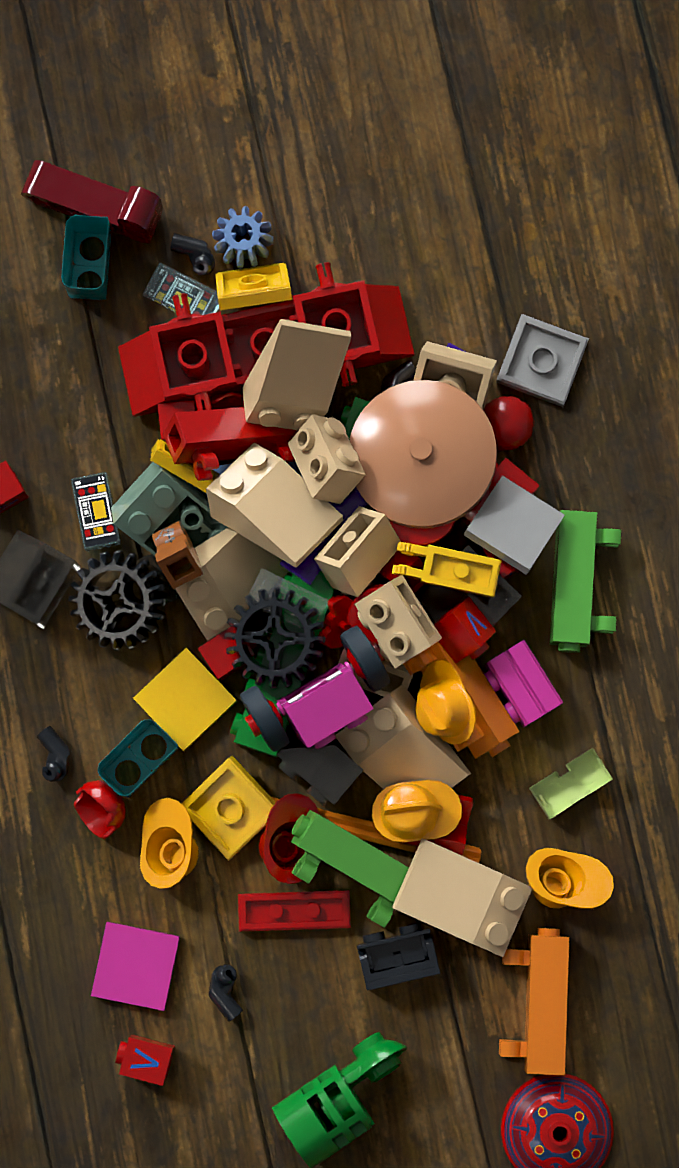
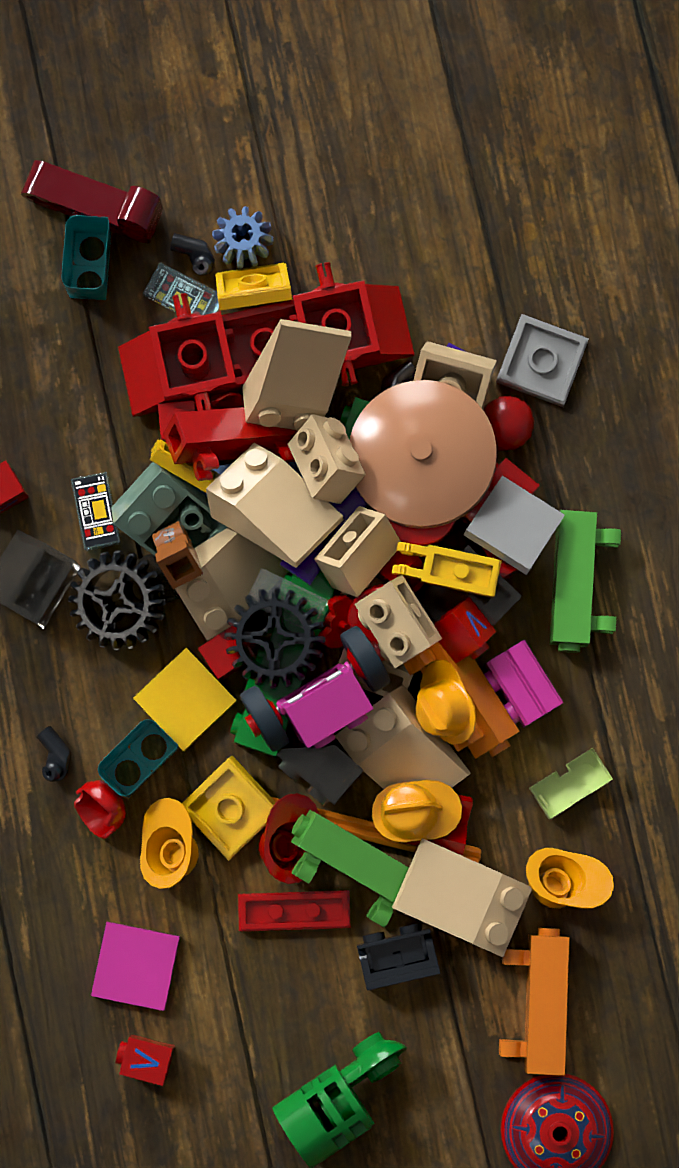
(221, 991): black arm -> none

